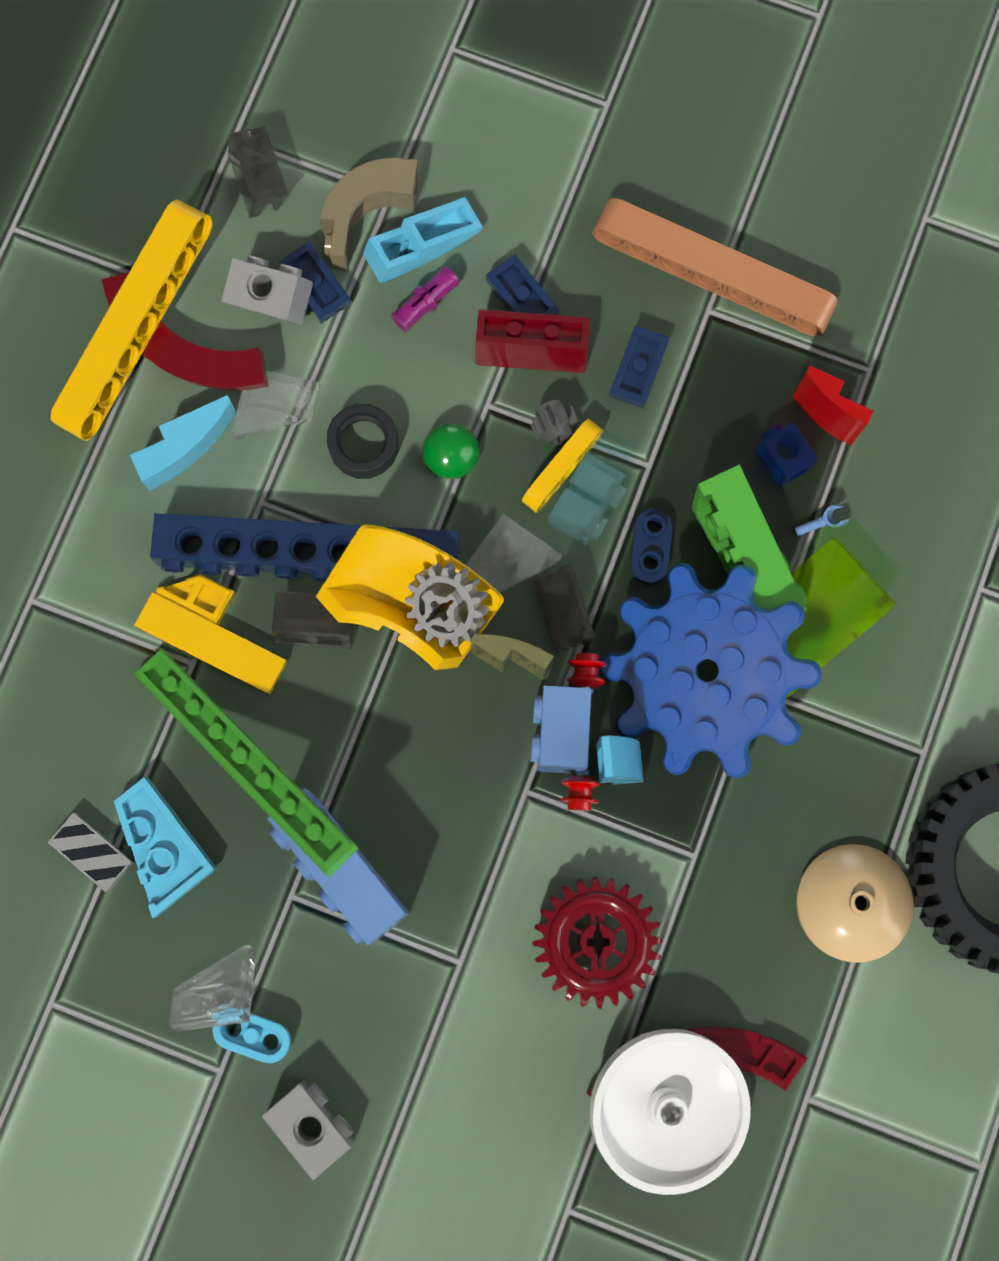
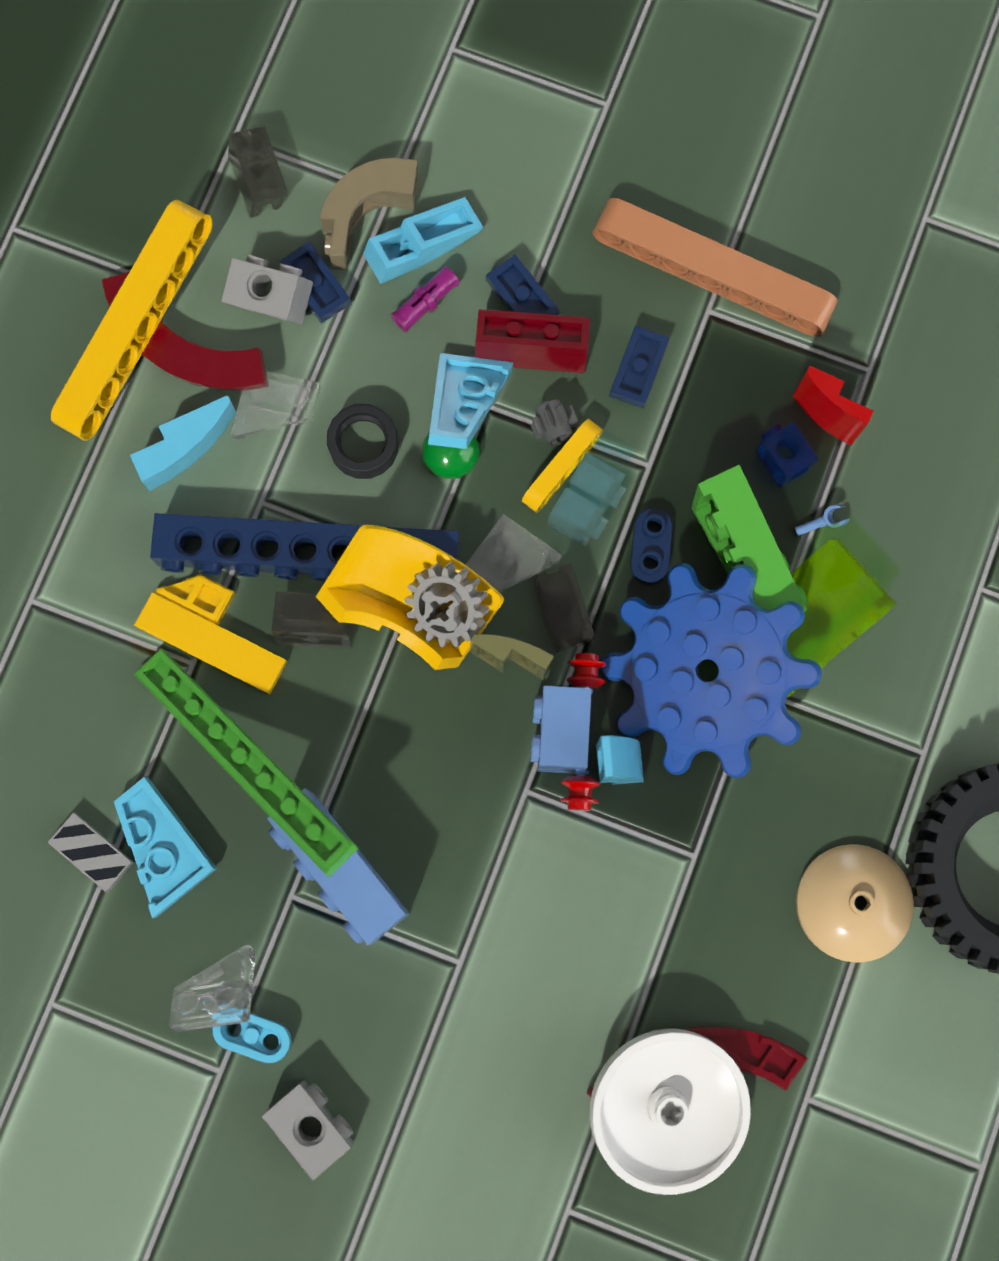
(463, 397): none -> medium azure wing
(598, 981): dark red gear -> none

